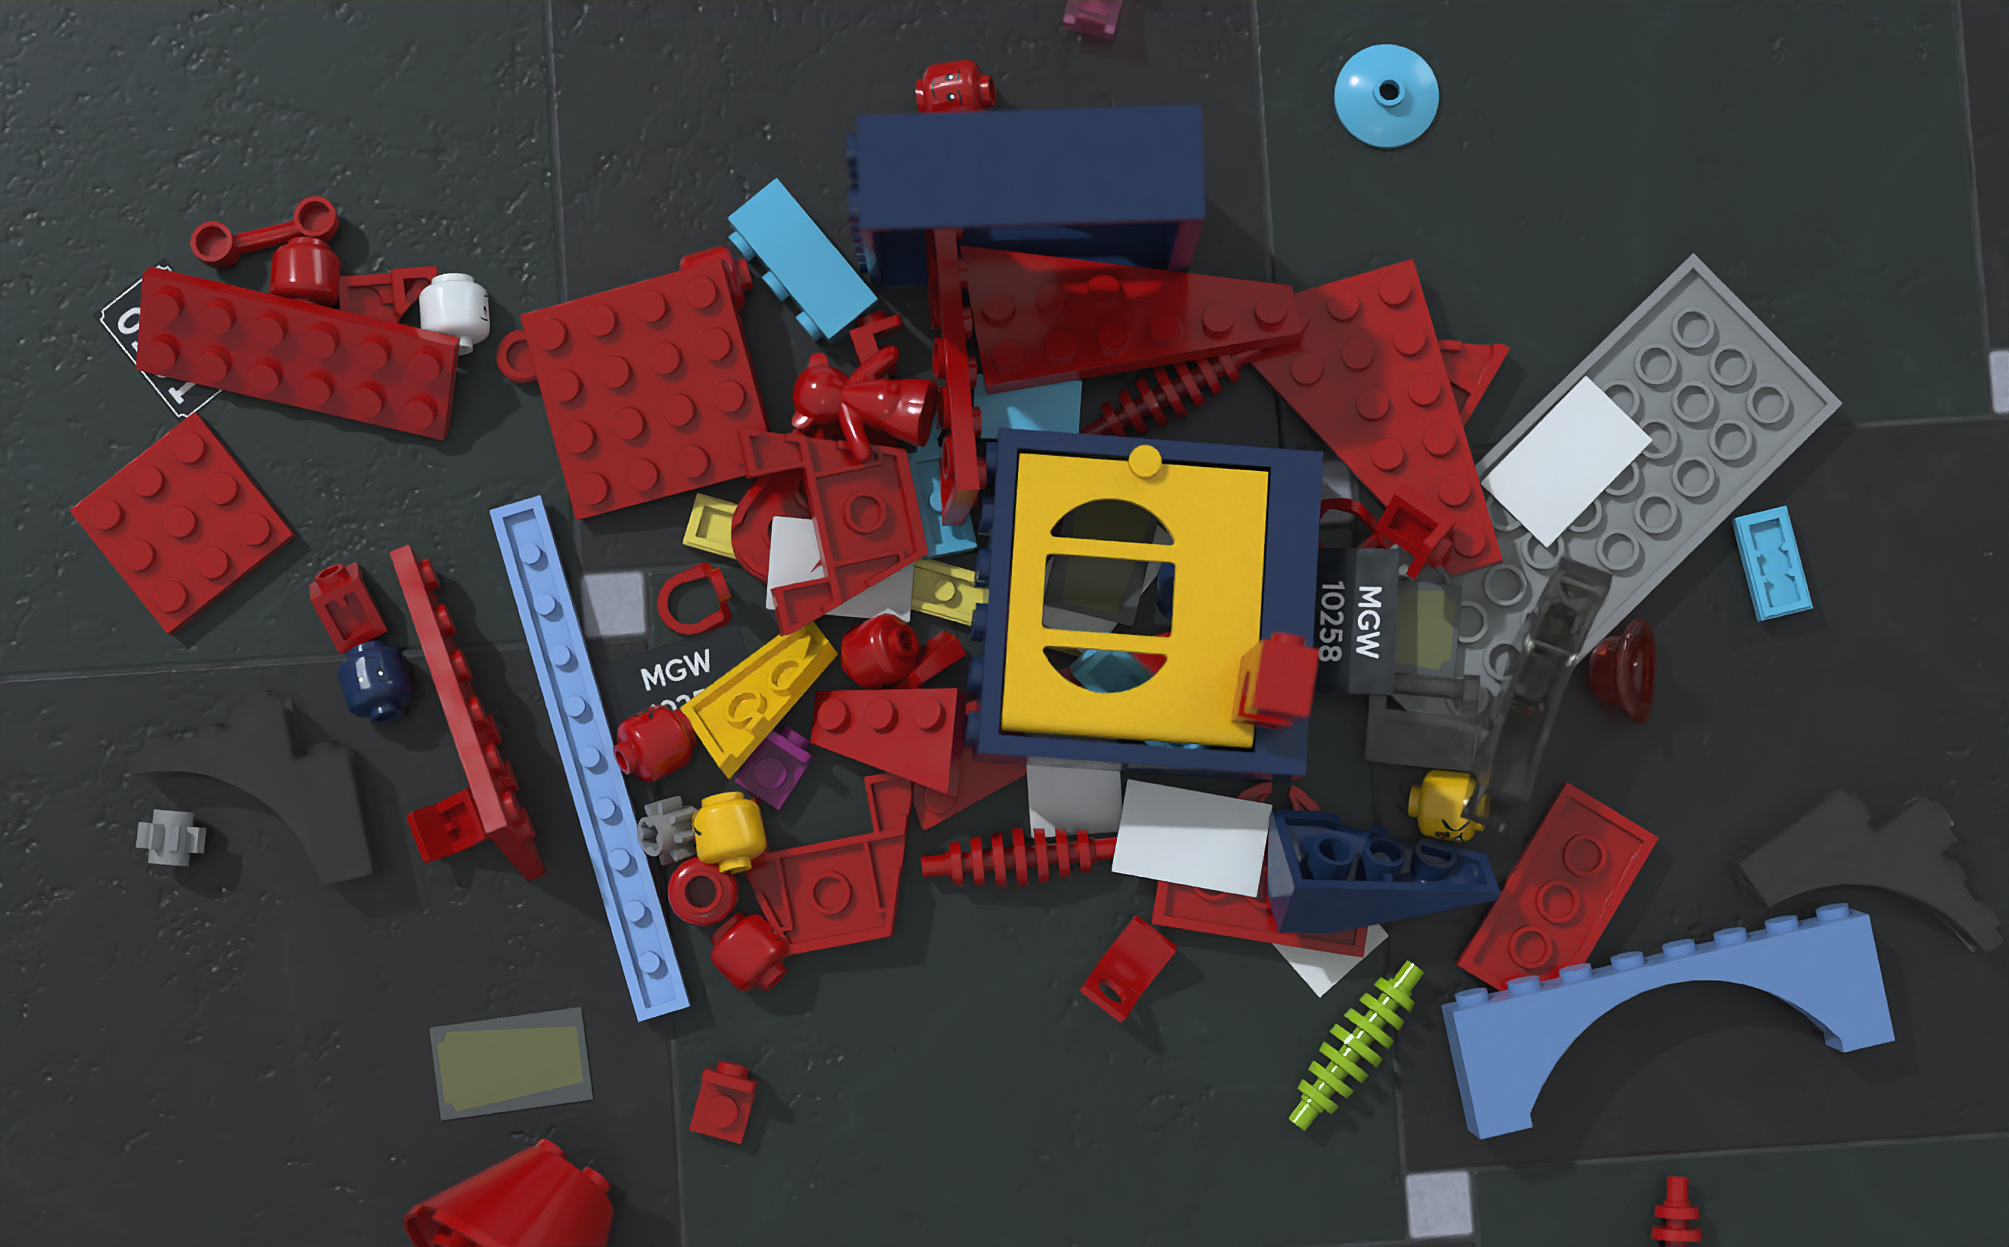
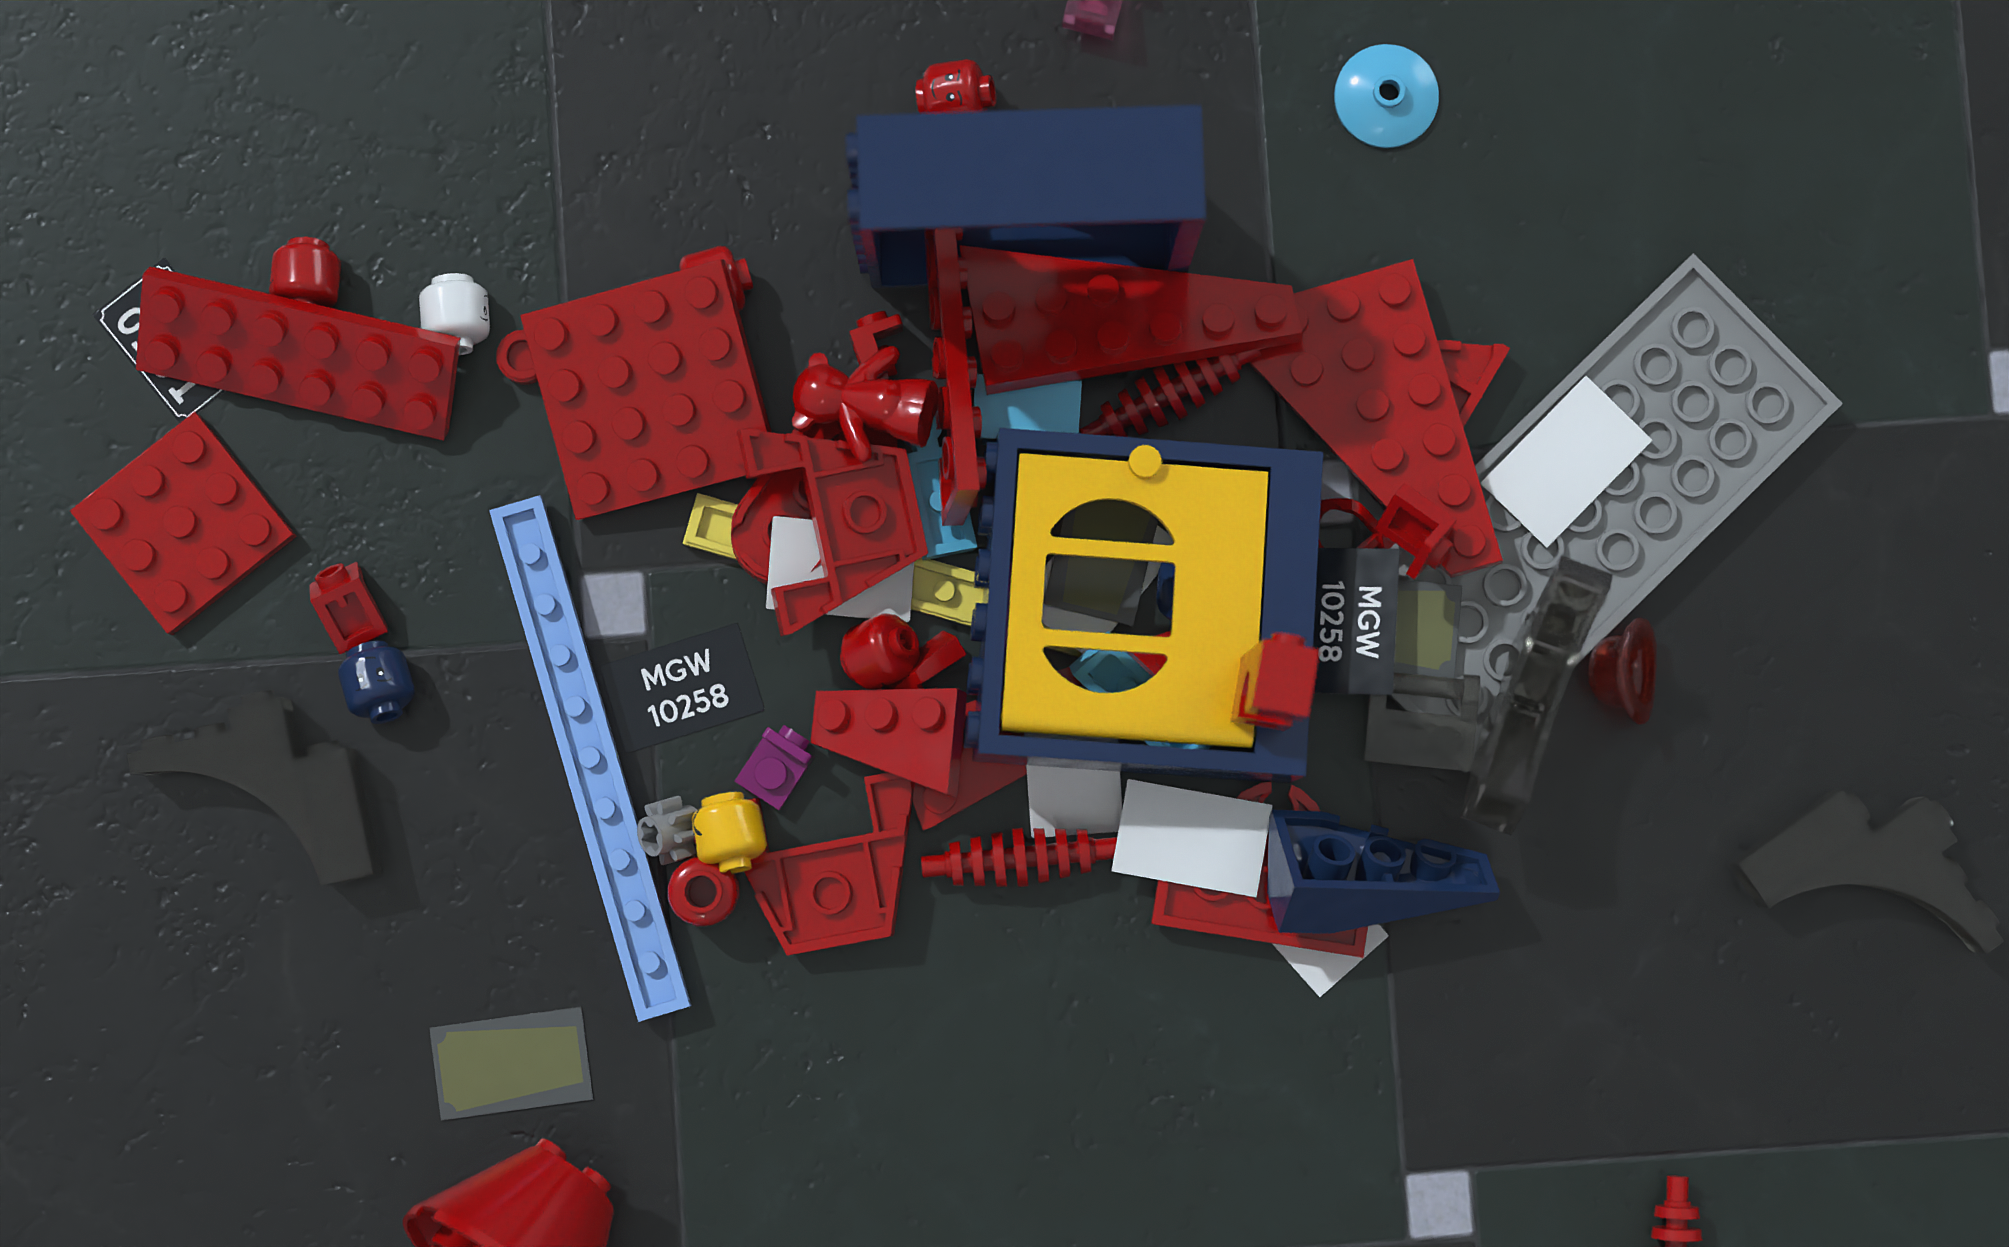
(171, 837): light grey gear -> none
(221, 249): red bar -> none
(386, 294): red slope -> none
(447, 826): red bracket -> none
(473, 731): red wing -> none
(654, 743): red head -> none
(715, 620): red piece -> none
(724, 1102): red bracket -> none
(749, 952): red head -> none
(756, 694): yellow wing -> none
(801, 264): medium azure brick -> none
(1128, 967): red bracket -> none
(1356, 1045): lime piece -> none
(1440, 805): yellow head -> none
(1514, 1037): medium blue arch -> none
(1558, 892): red plate -> none
(1772, 563): medium azure plate -> none

